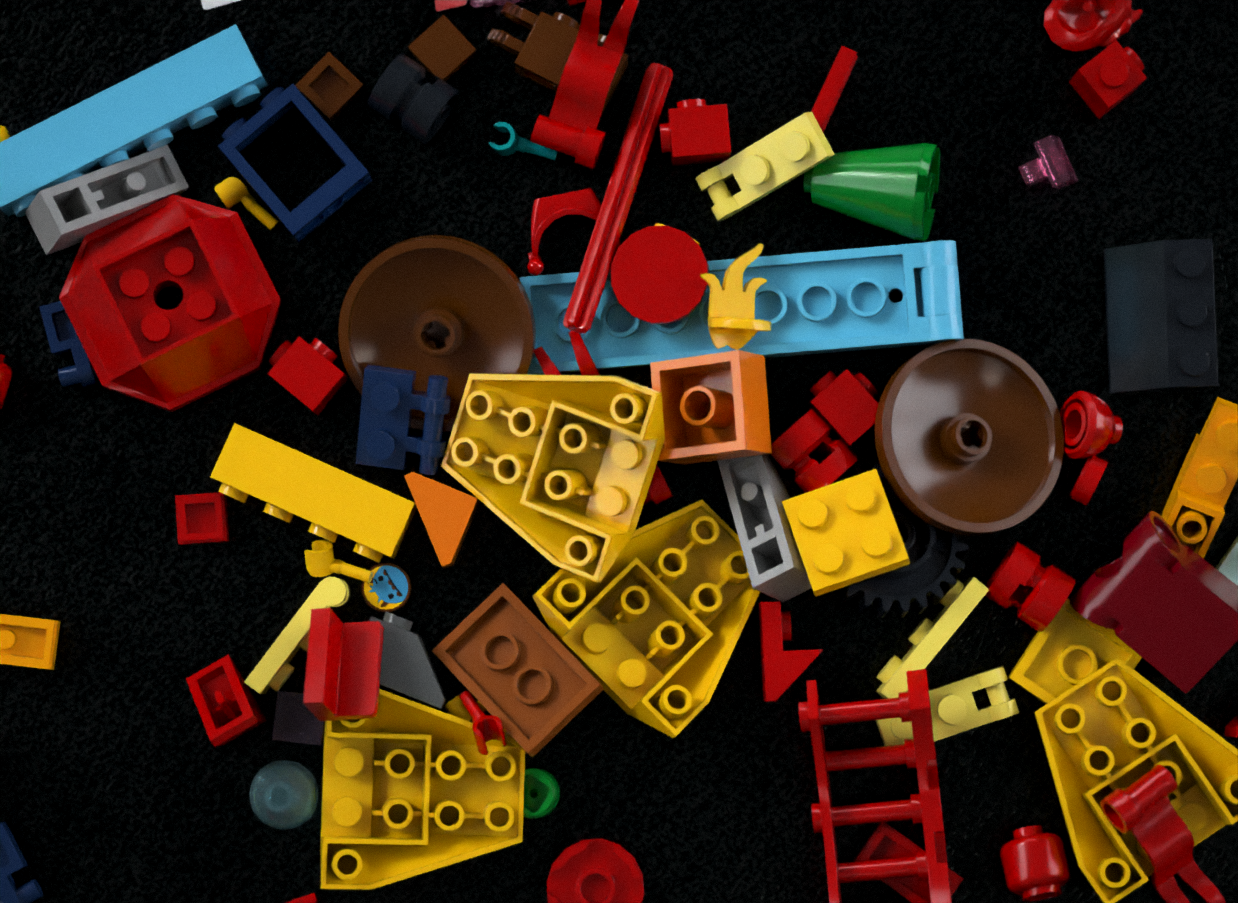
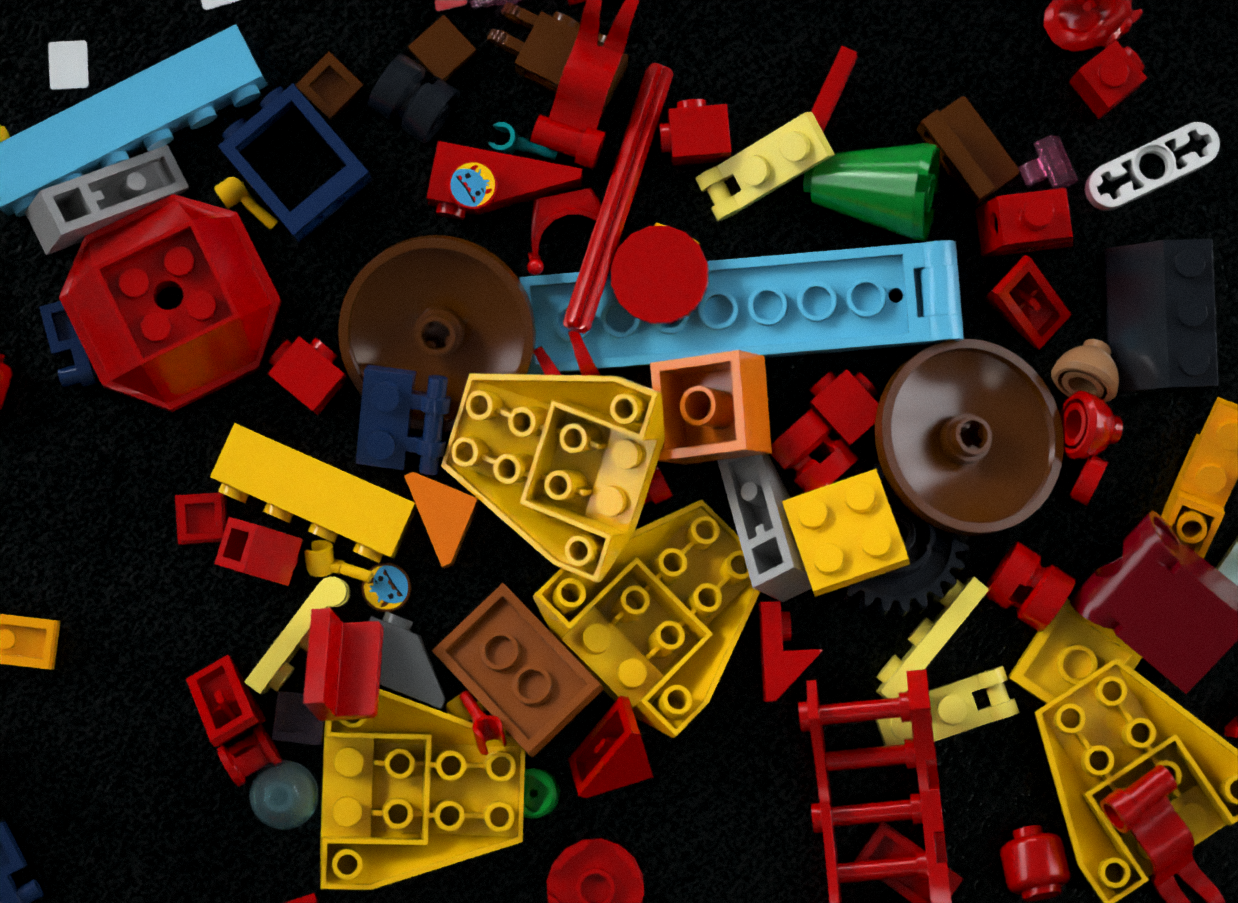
(68, 64): none -> white sticker
(249, 755): none -> red bush
(258, 551): none -> red brick
(473, 185): none -> tile
(517, 178): none -> red slope
(610, 753): none -> red slope
(733, 306): yellow piece -> none
(968, 150): none -> reddish brown panel
(1024, 223): none -> red torso
(1028, 303): none -> red slope
(1088, 370): none -> medium nougat brick
(1189, 162): none -> white beam

